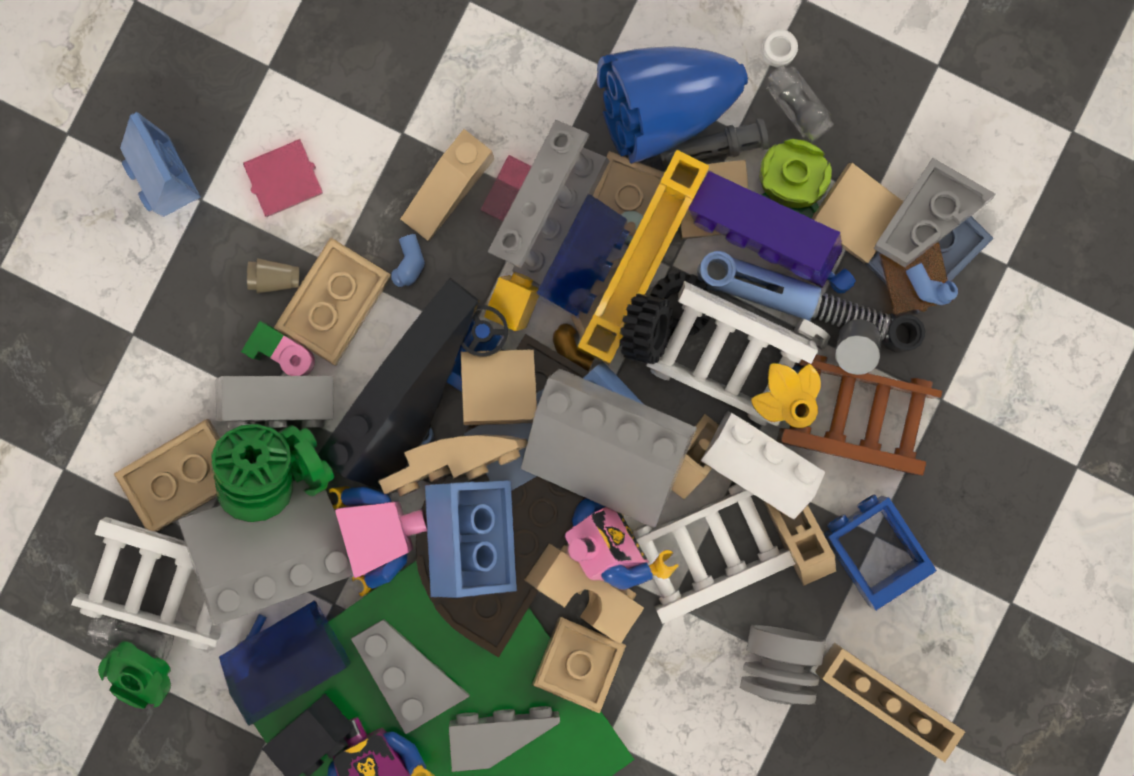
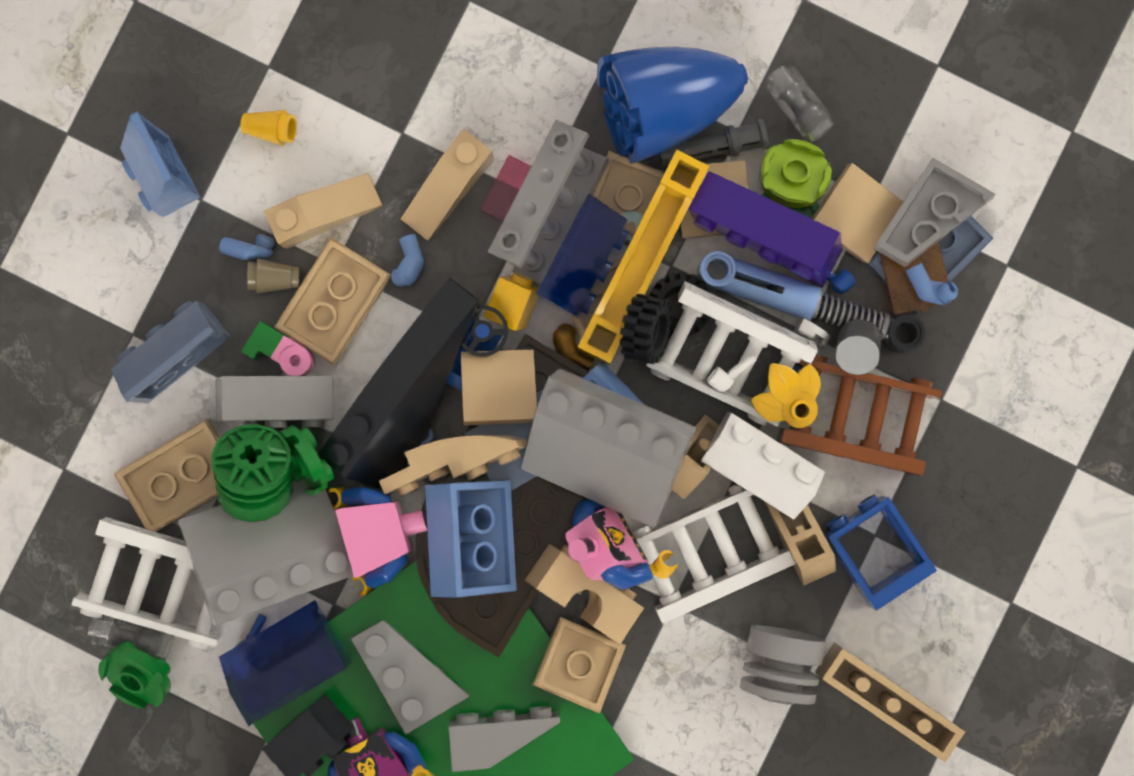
(168, 352): none -> sand blue slope
(247, 251): none -> medium blue arm
(270, 126): none -> yellow cone
(283, 178): clear pink piece -> none
(322, 210): none -> tan slope
(723, 381): none -> white hand
(779, 48): white tile -> none

